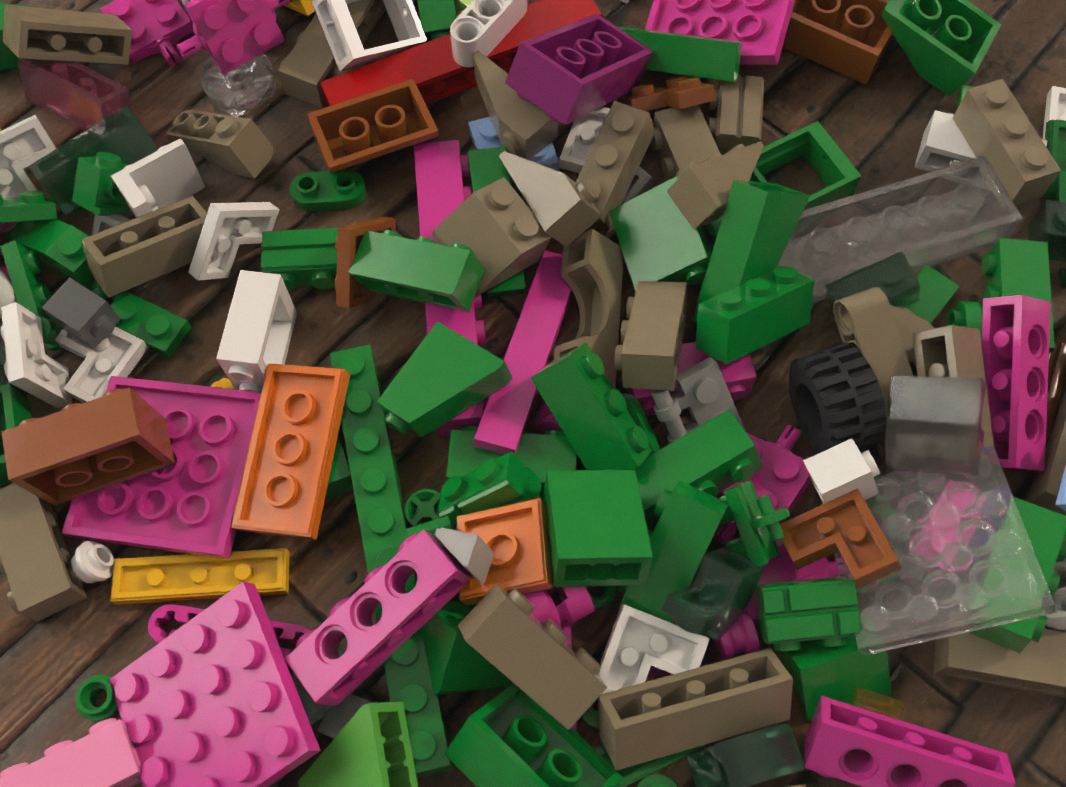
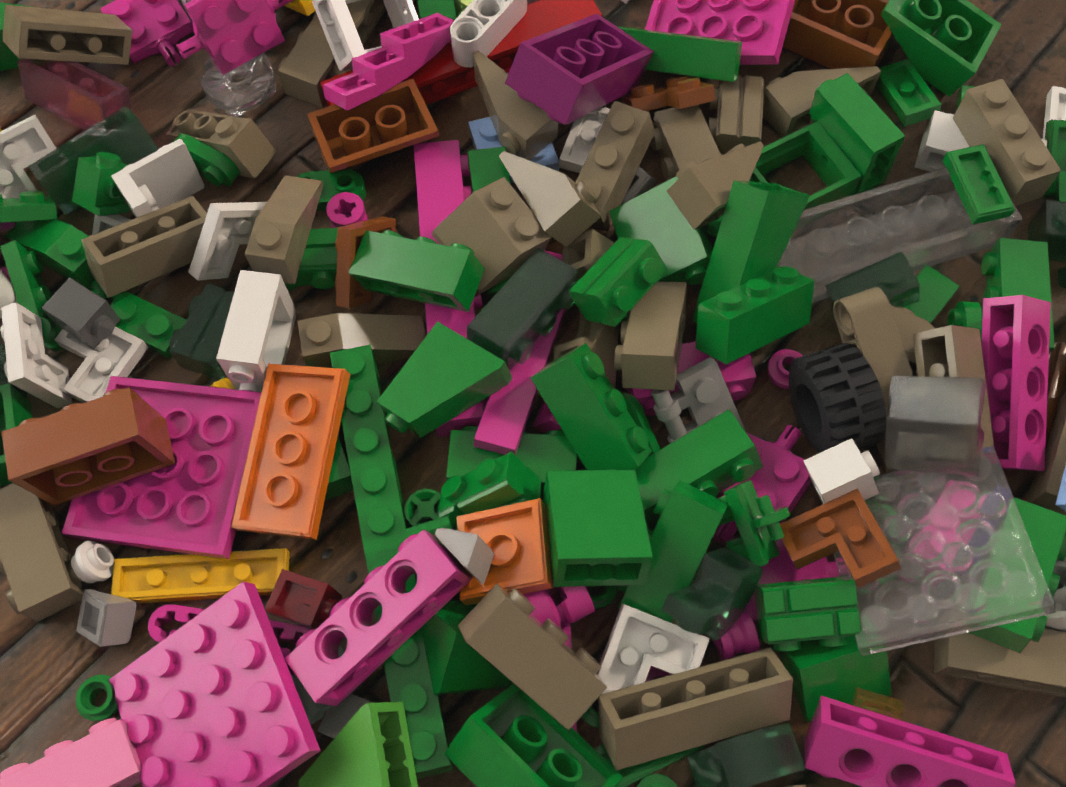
(106, 618): none -> light grey slope
(199, 339): none -> clear green brick
(210, 162): none -> green plate
(284, 228): none -> dark tan slope
(302, 600): none -> dark red bracket
(340, 205): none -> dark pink wheel
(389, 336): none -> dark tan slope
(401, 55): none -> dark pink slope
(524, 308): none -> clear green brick
(618, 281): none -> green brick
(775, 370): none -> dark pink plate
(790, 98): none -> dark tan slope
(858, 129): none -> green slope
(907, 92): none -> green plate
(978, 184): none -> green plate

